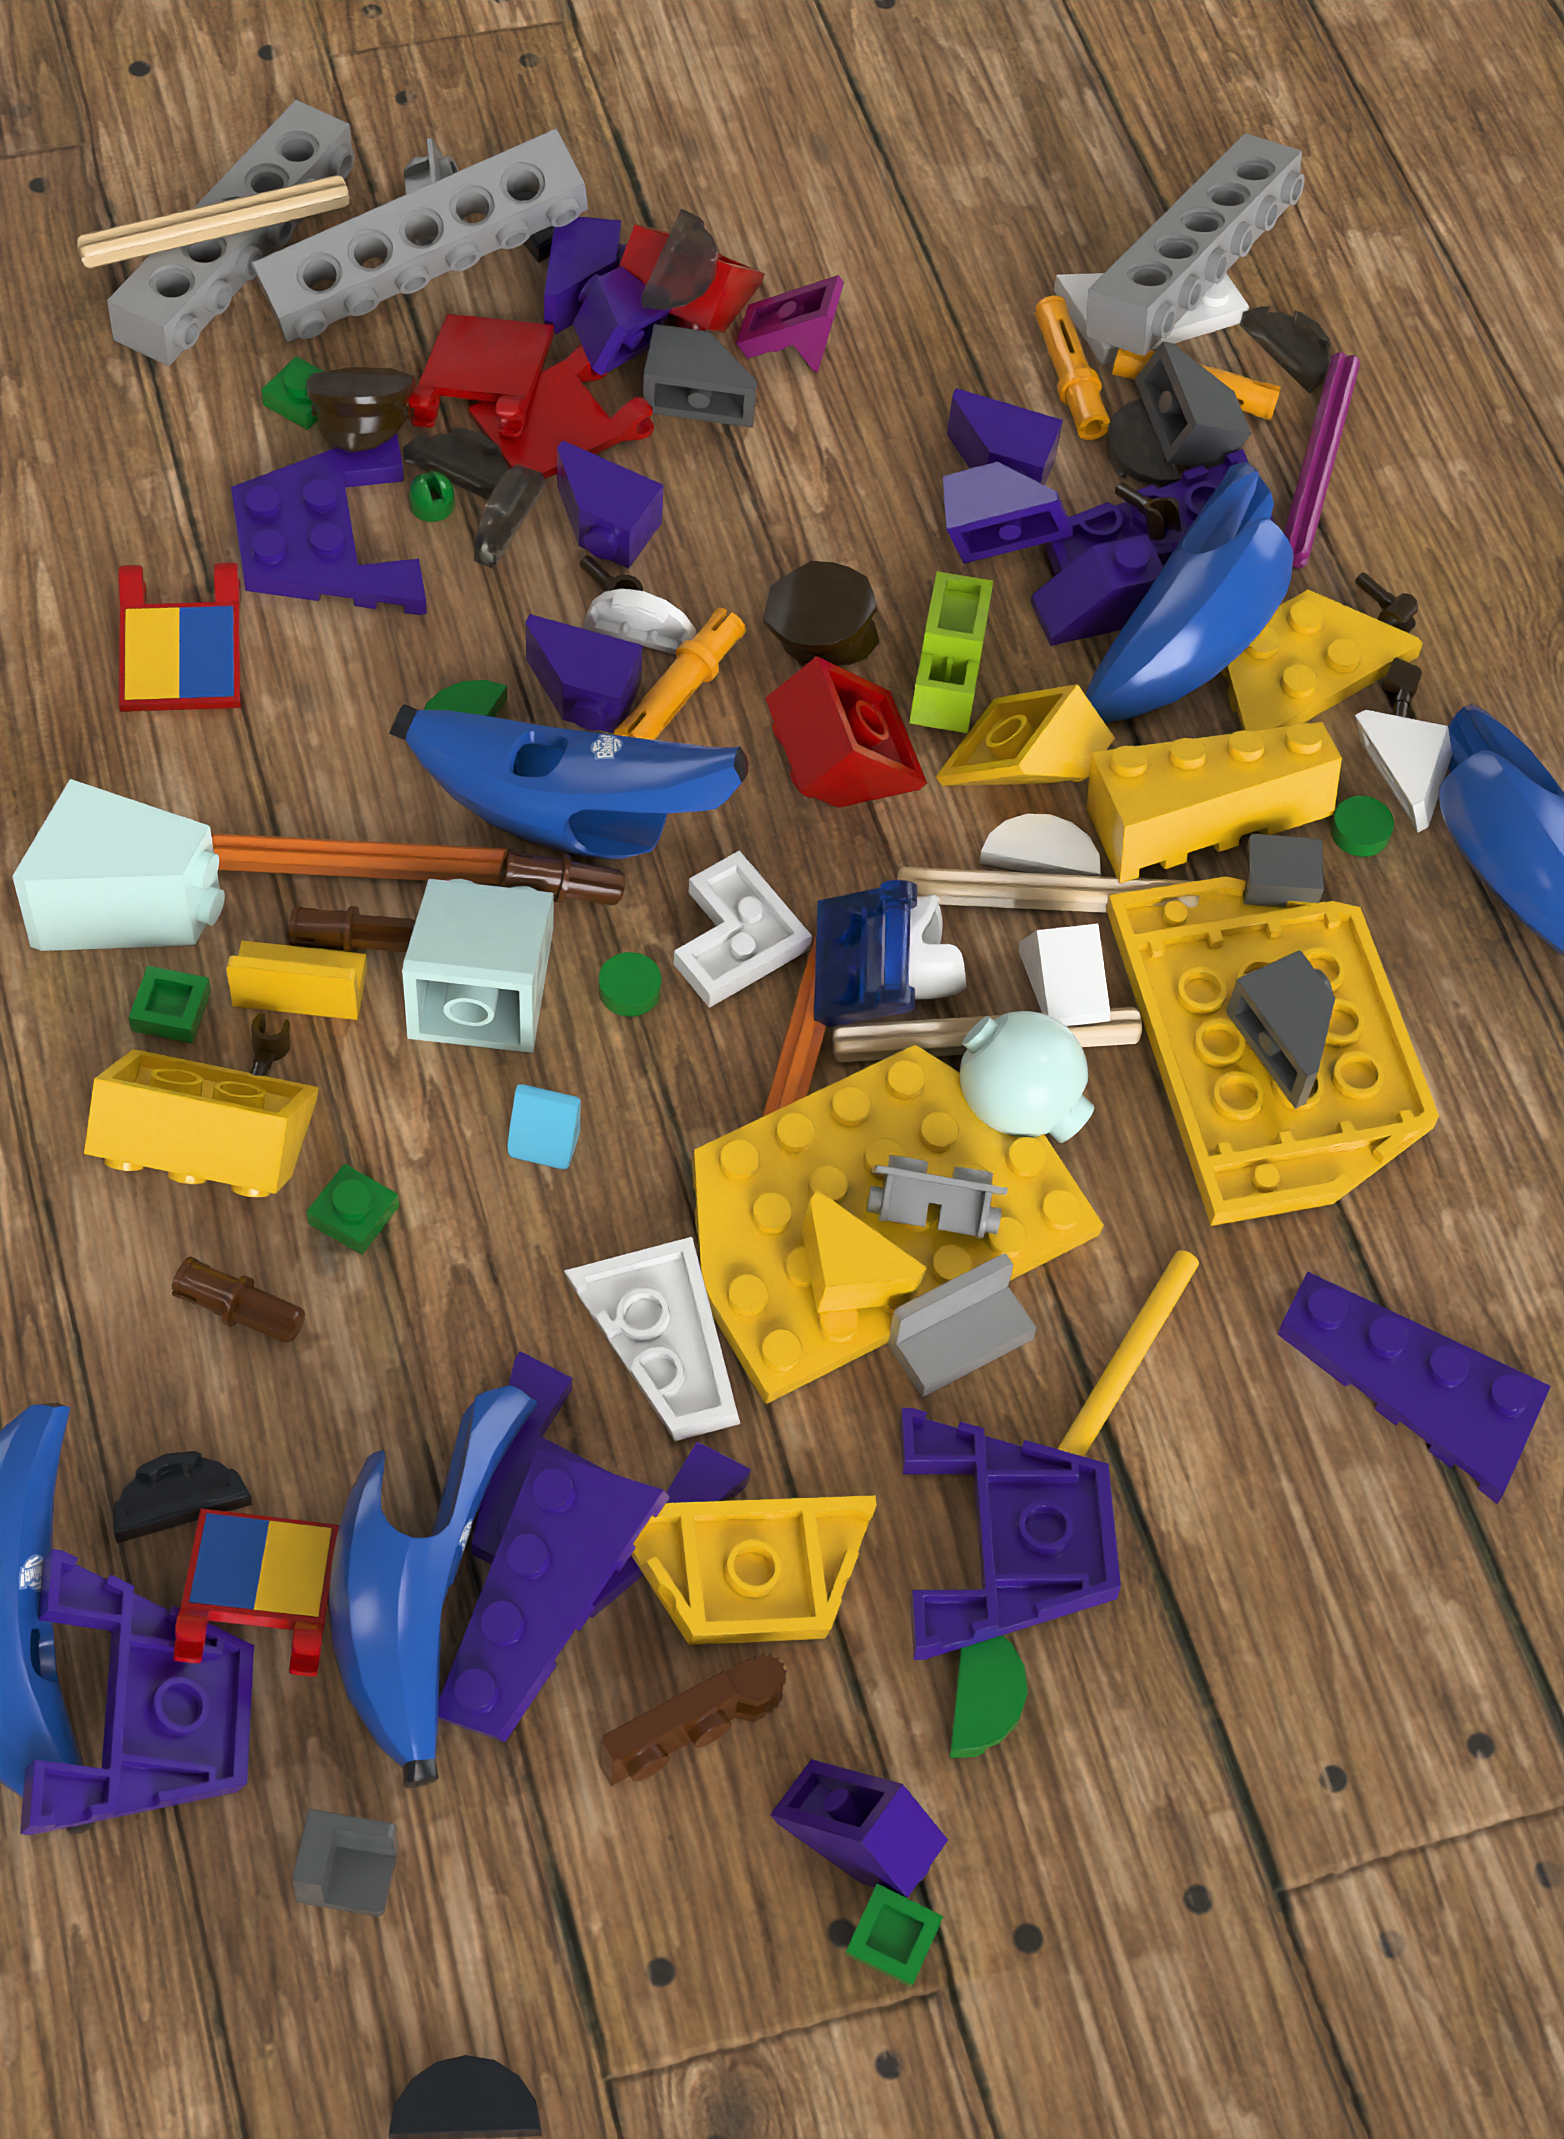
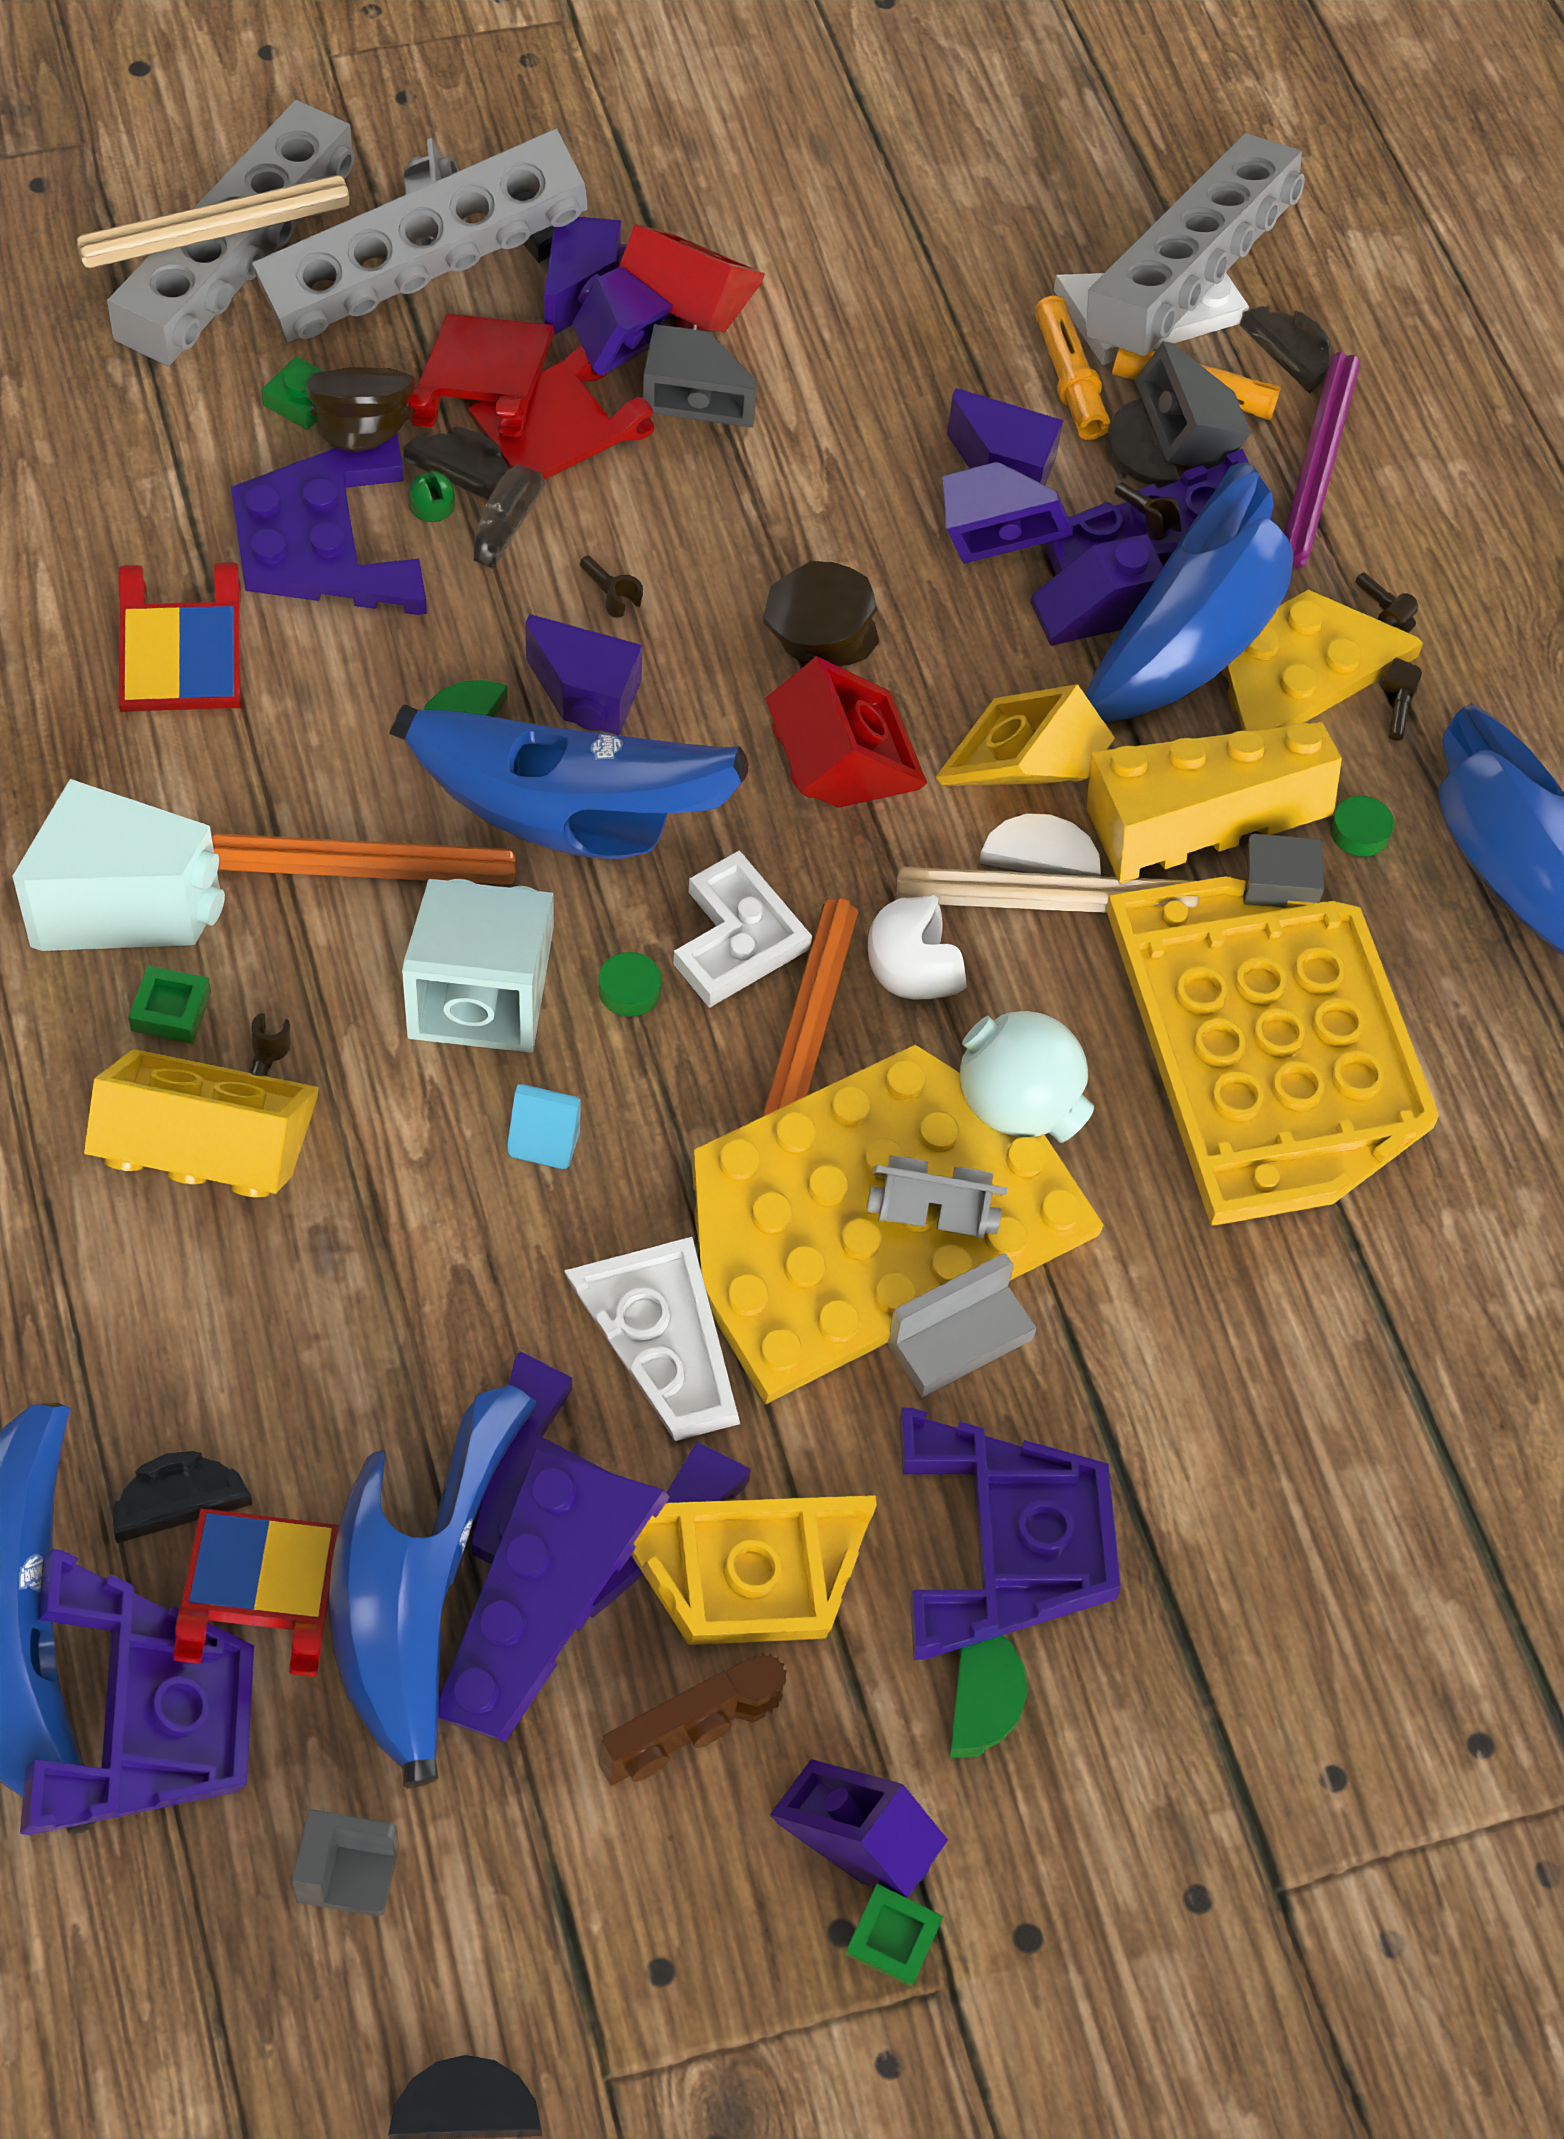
(237, 1300): reddish brown axle -> none
(297, 979): yellow panel -> none
(348, 930): reddish brown axle -> none
(353, 1209): green plate -> none
(562, 877): reddish brown axle -> none
(607, 504): dark purple slope -> none
(639, 619): white tile -> none
(684, 266): clear smoke tile -> none
(694, 664): light orange pin -> none
(792, 318): magenta slope -> none
(851, 954): clear blue plate -> none
(854, 1263): yellow slope -> none
(946, 1035): tan axle -> none
(951, 652): lime slope -> none
(1068, 973): white slope -> none
(1129, 1354): yellow bar -> none
(1285, 1020): dark grey slope -> none
(1410, 759): white slope -> none
(1443, 1391): dark purple wing -> none

